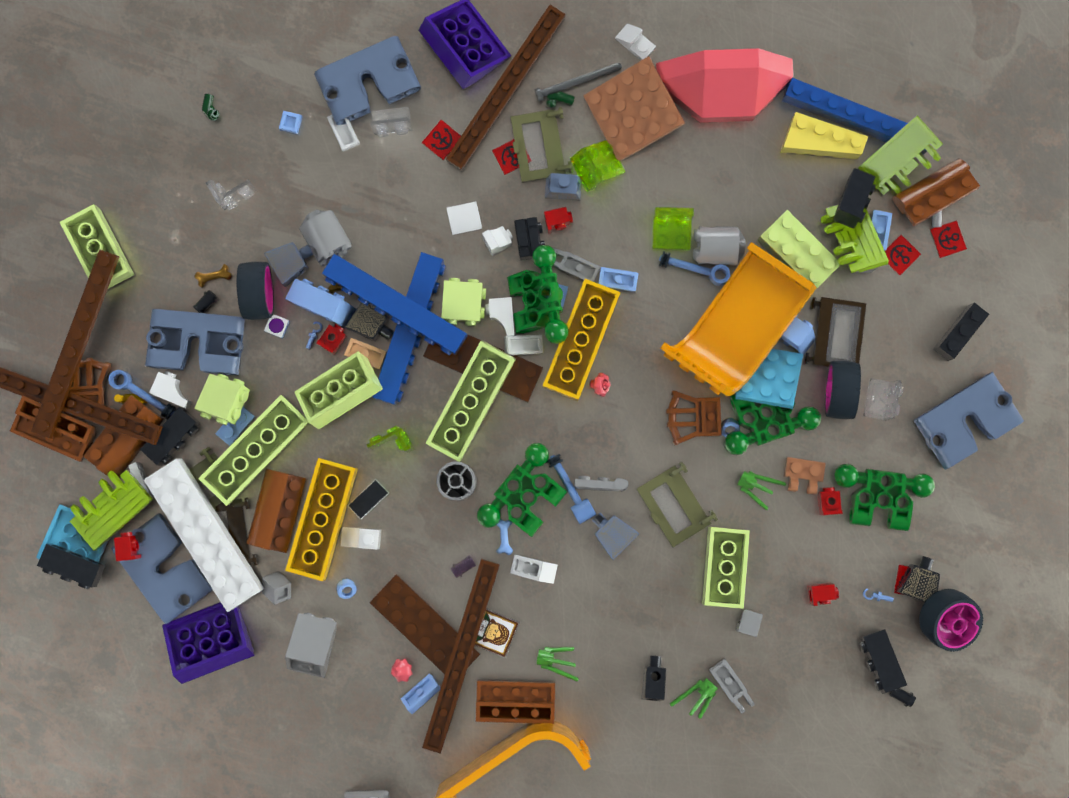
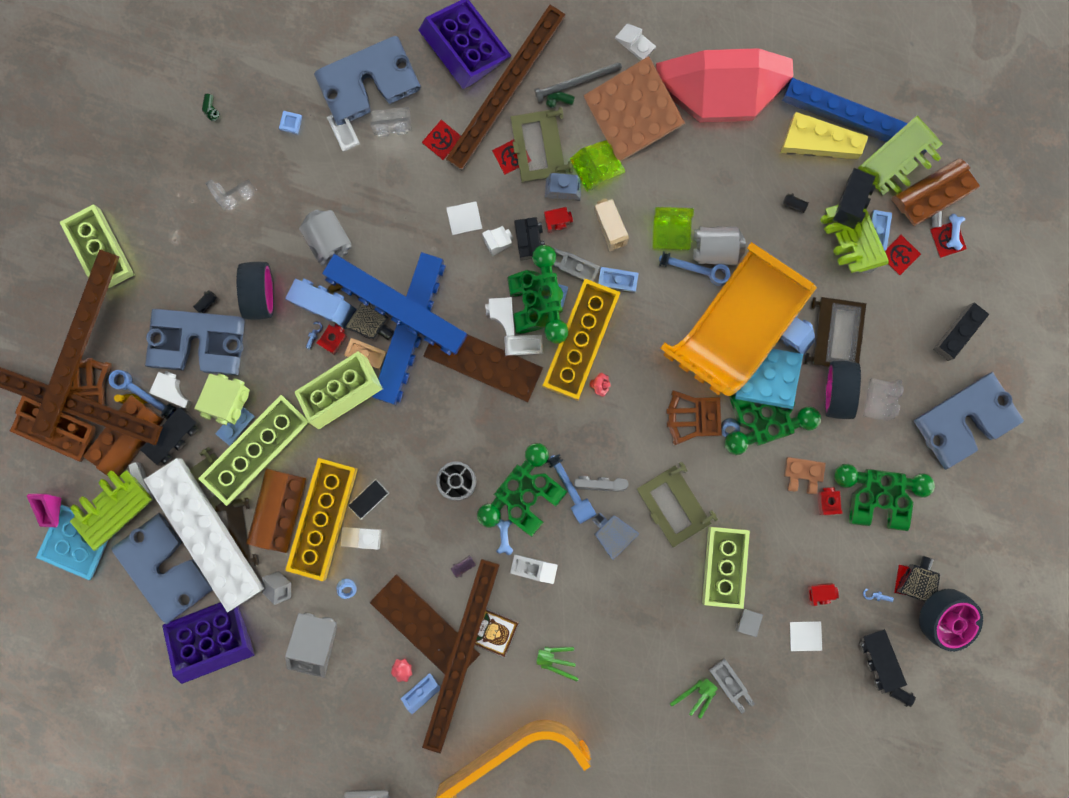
(45, 508): none -> dark pink slope
(70, 566): black brick -> none
(126, 547): red brick -> none
(222, 273): pearl gold piece -> none
(277, 326): tile -> none
(288, 261): sand blue torso -> none
(402, 441): clear neon green bracket -> none
(463, 301): yellowish green brick -> none
(470, 401): yellowish green brick -> none
(515, 701): dark orange brick -> none
(611, 224): none -> tan slope
(652, 689): black torso -> none
(748, 482): bright green plant -> none
(796, 203): none -> black pin
(798, 249): yellowish green brick -> none
(806, 636): none -> white sticker
(956, 222): none -> light blue piece

